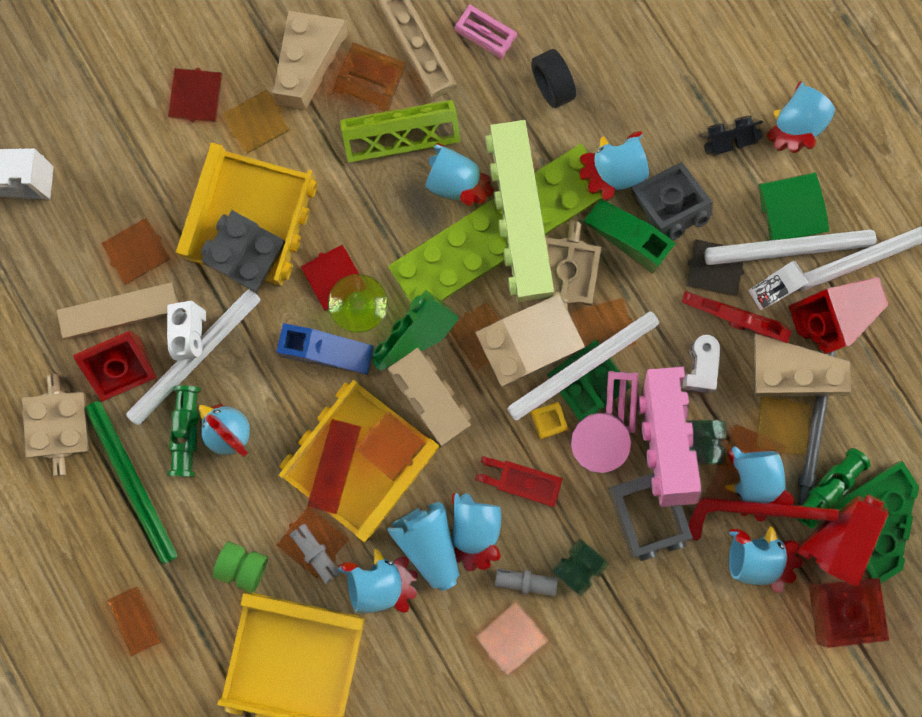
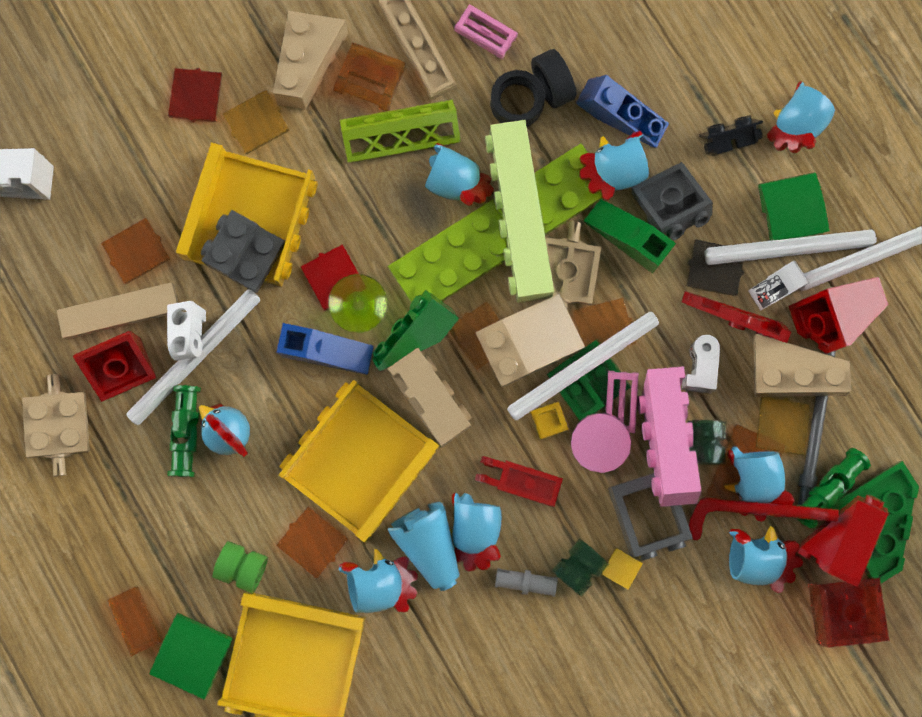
(131, 482): green axle -> none
(191, 656): none -> green slope
(315, 553): light grey pin -> none
(334, 466): clear red tile -> none
(390, 446): clear orange piece -> none
(511, 638): clear orange piece -> none
(517, 77): none -> black tyre
(621, 110): none -> blue slope
(622, 568): none -> yellow tile

